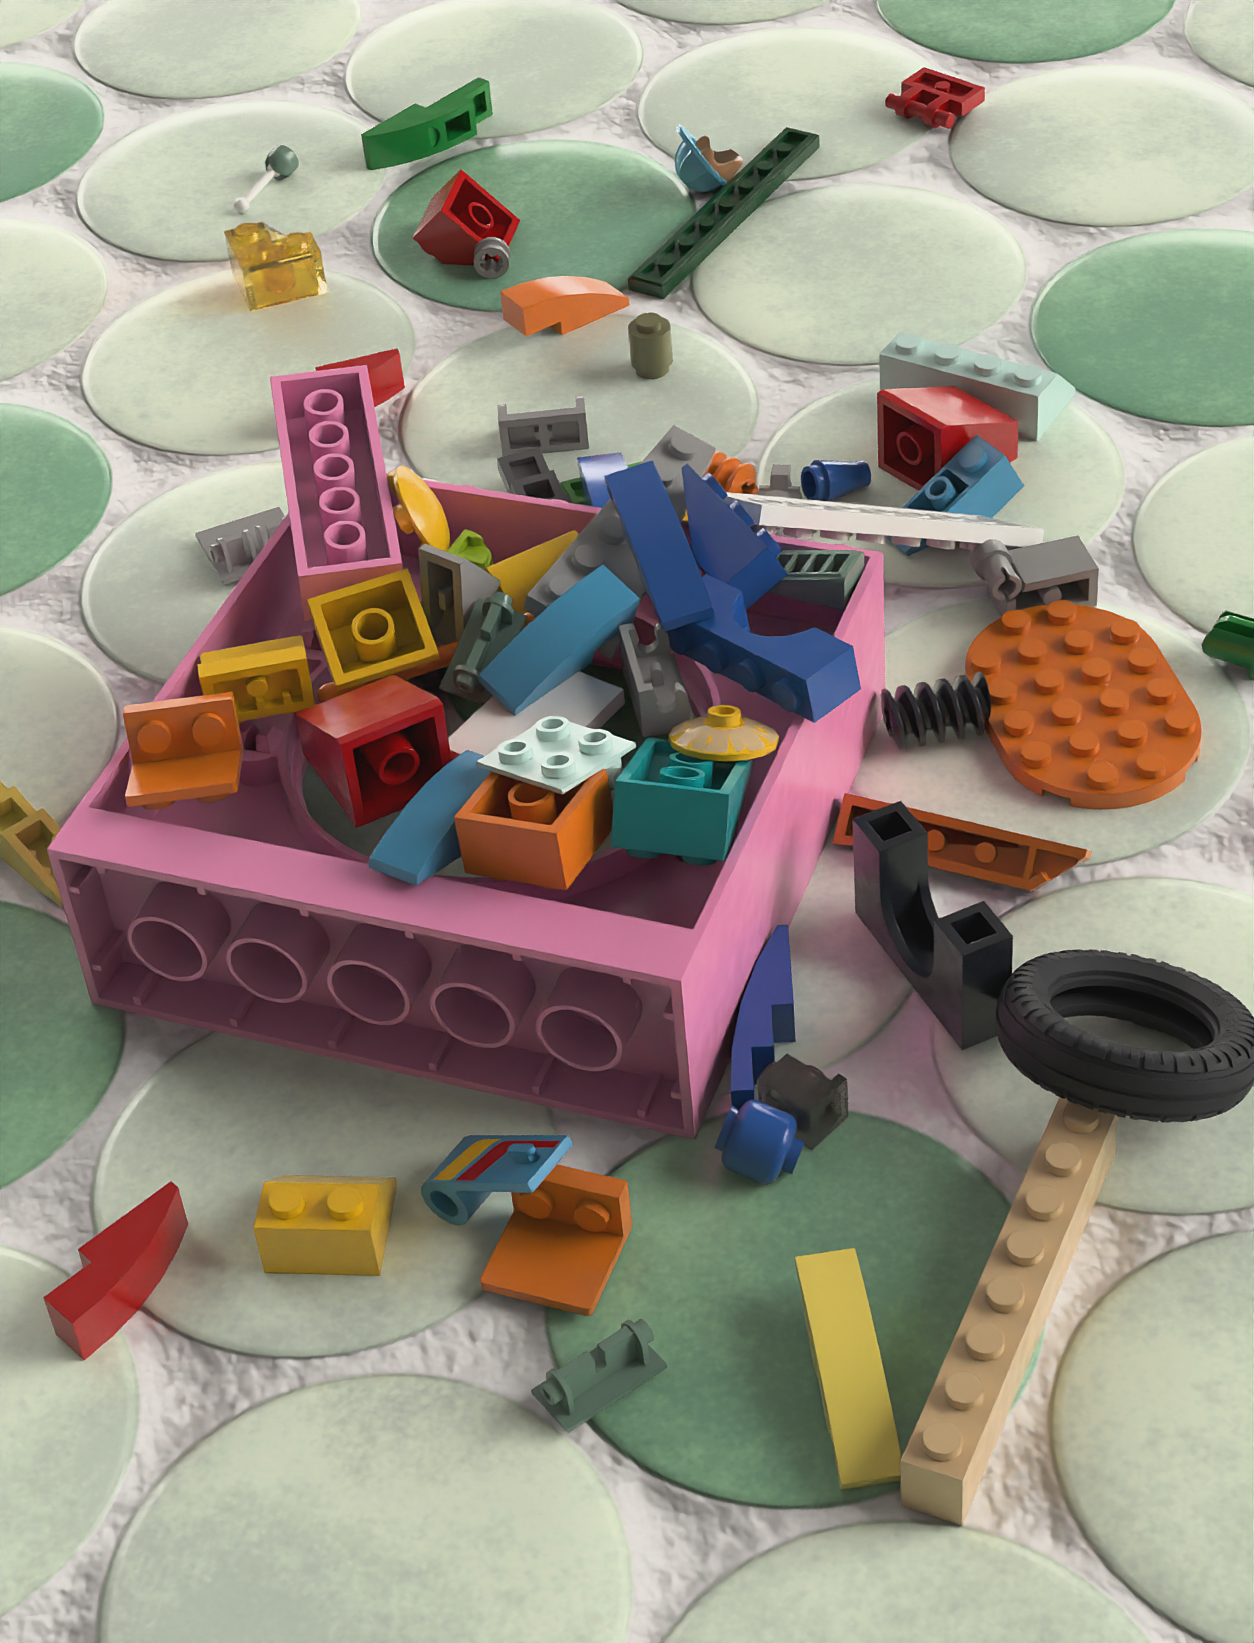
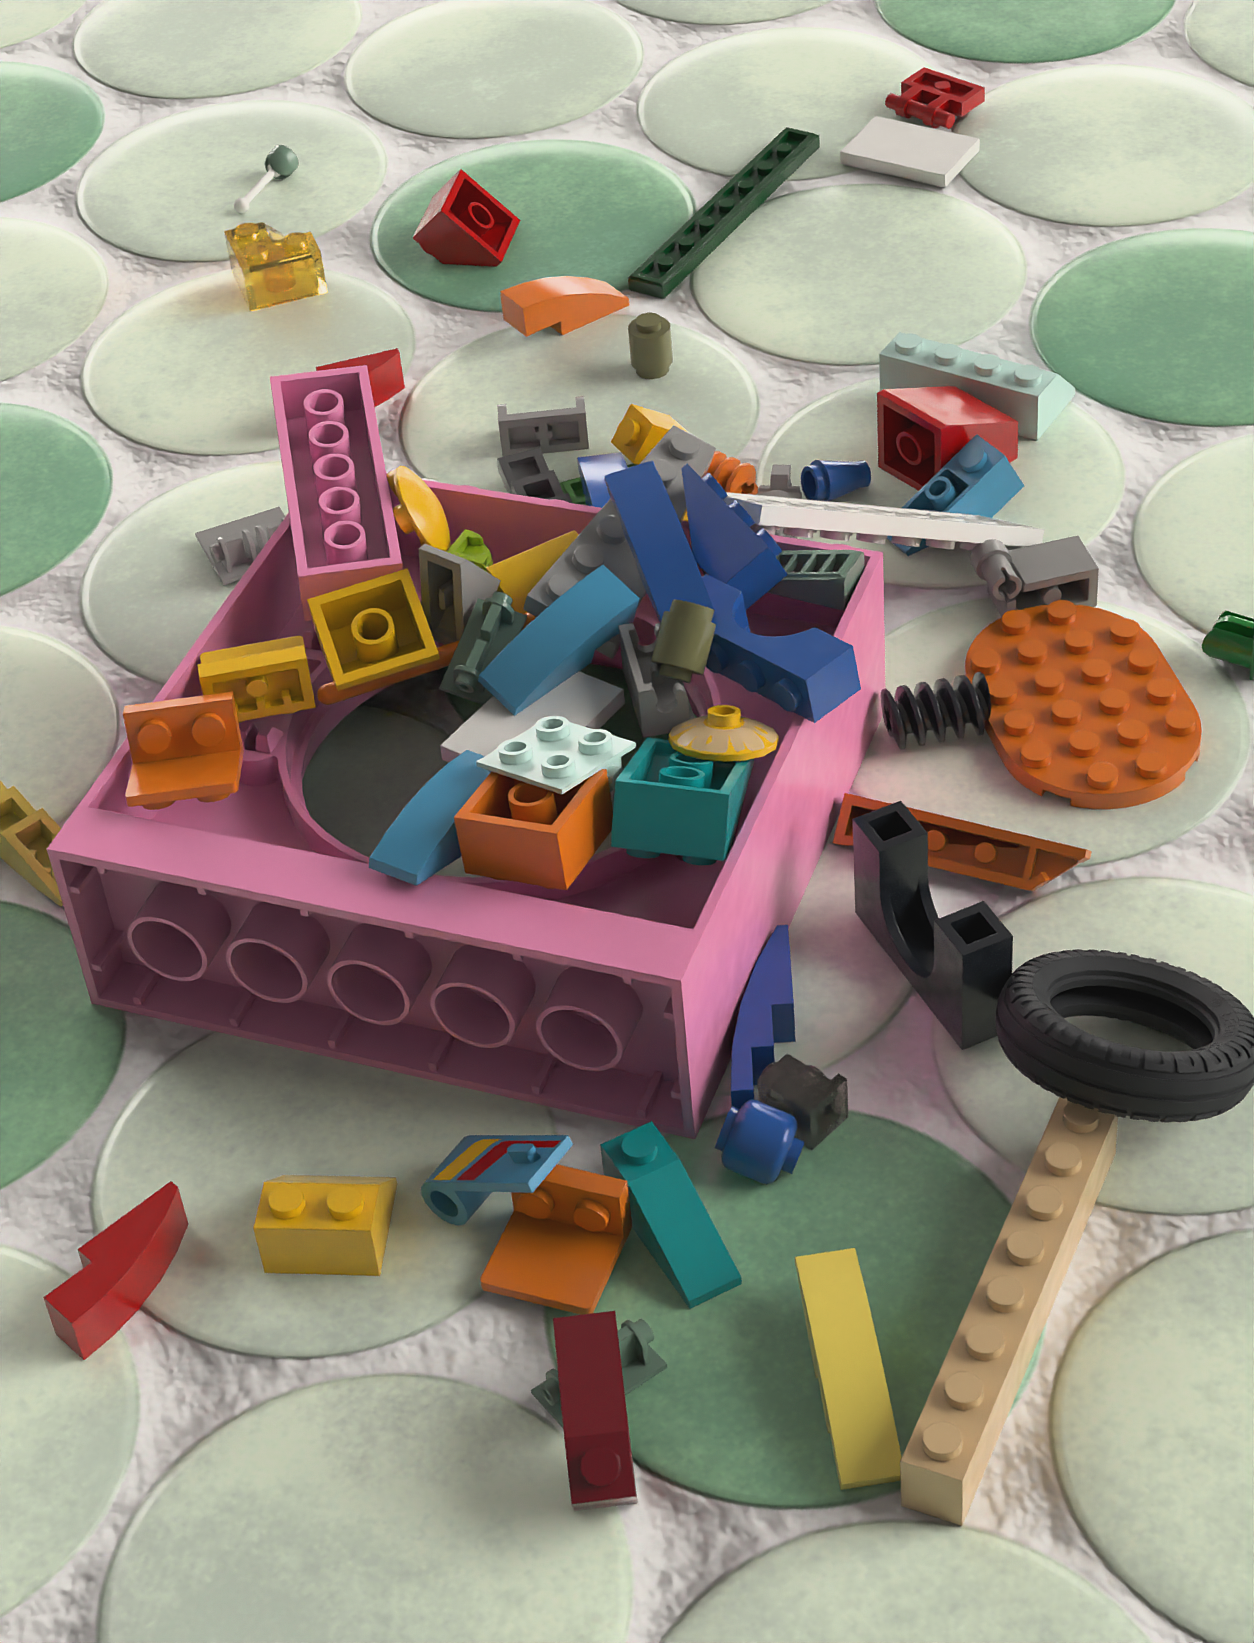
(375, 746): red slope -> none
(430, 129): green slope -> none
(491, 246): light grey bush -> none
(594, 1411): none -> dark red slope
(641, 432): none -> yellow brick
(670, 1215): none -> teal slope
(684, 640): none -> olive brick
(701, 166): medium azure piece -> none
(909, 151): none -> white tile

